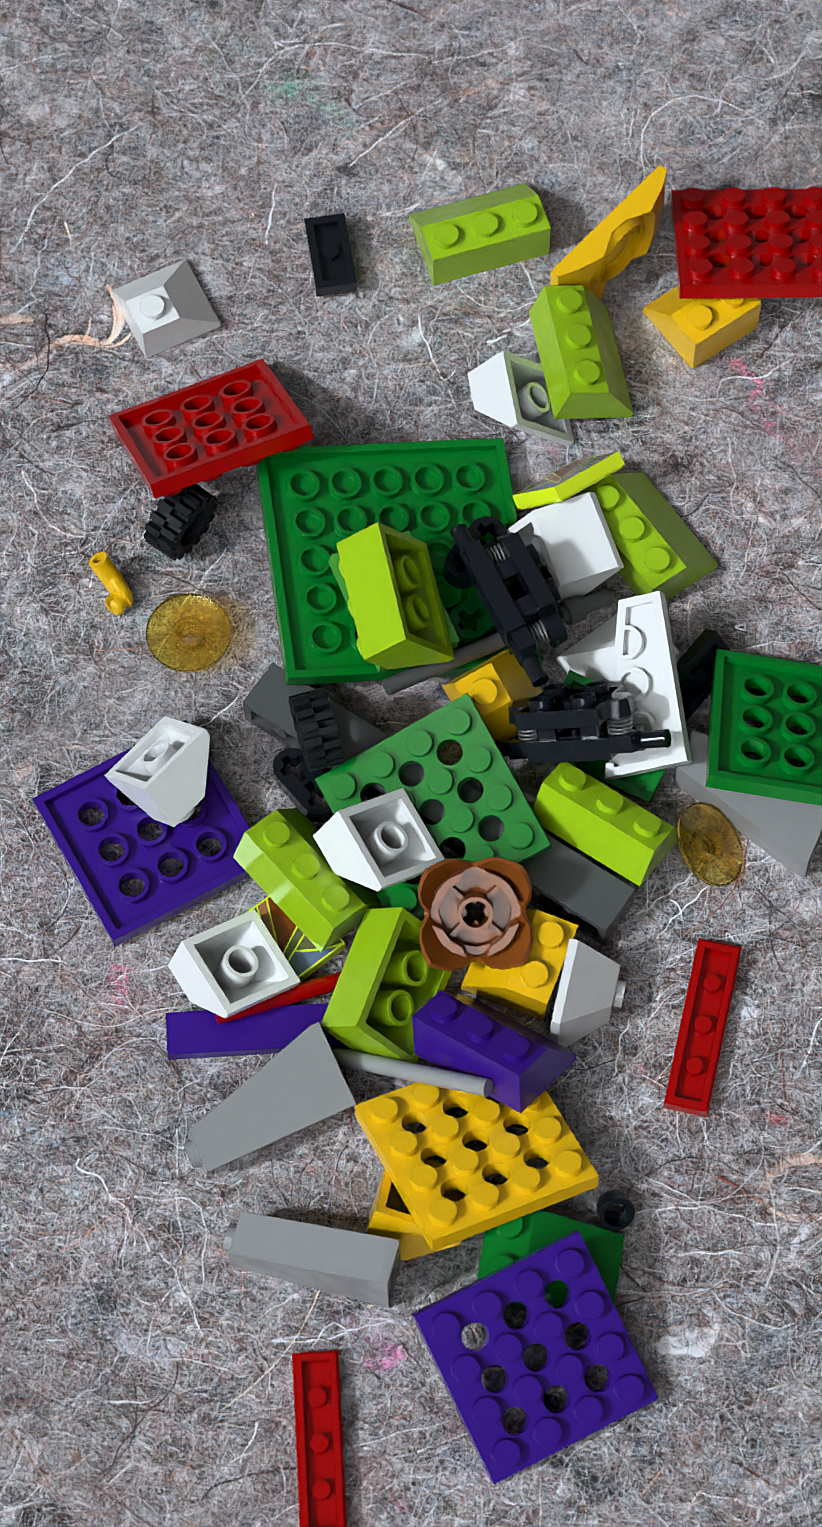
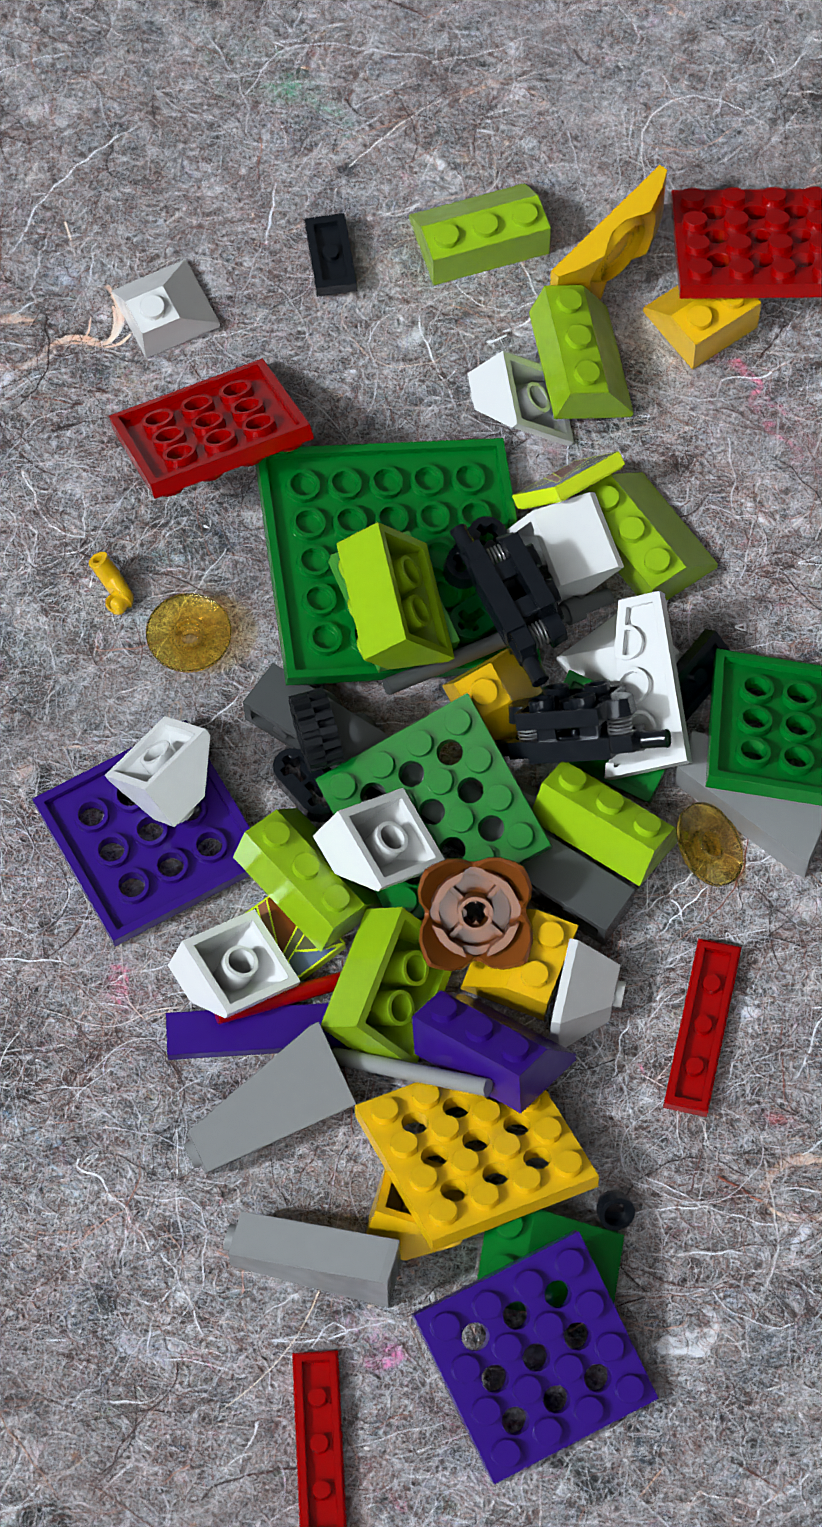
(180, 521): black tyre -> none

